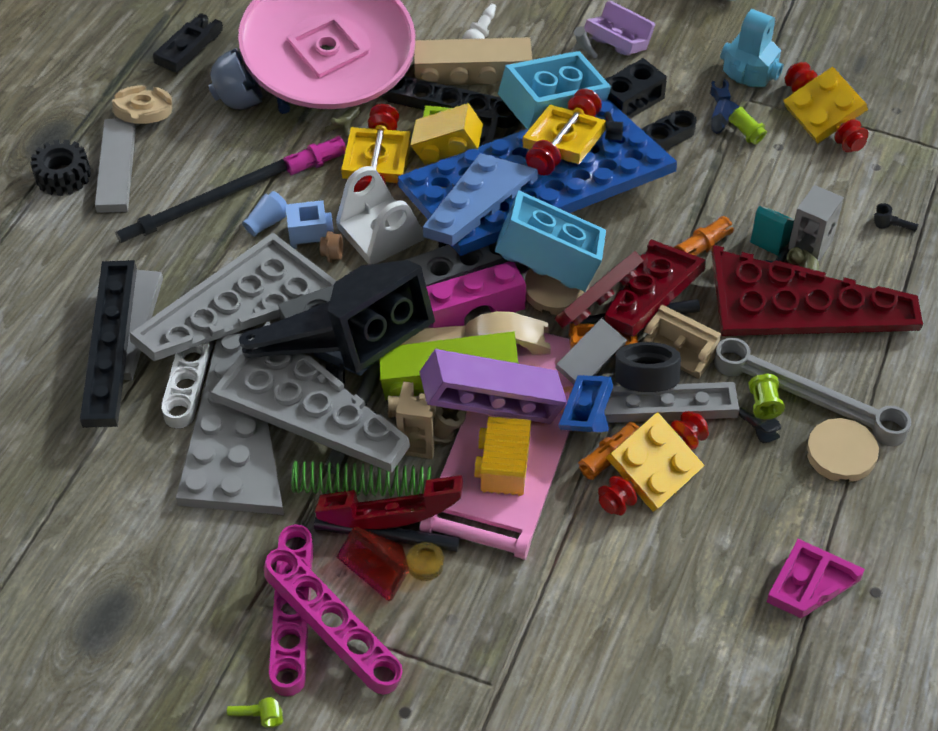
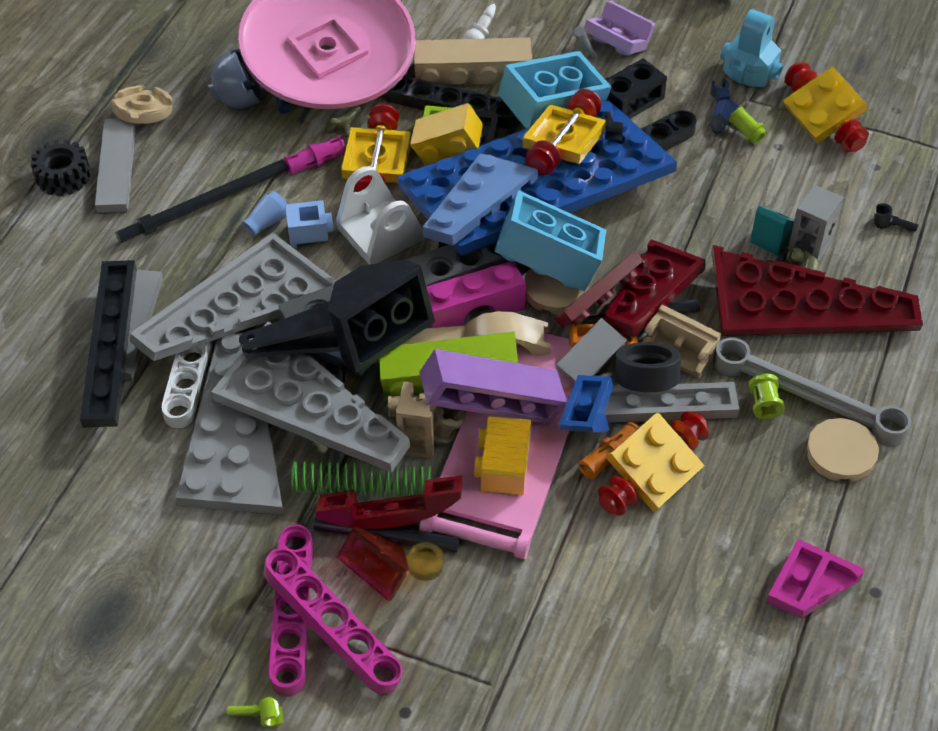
(187, 43): black hinge -> none
(331, 246): medium nougat plate -> none
(706, 237): orange pin -> none
(765, 430): black hand -> none

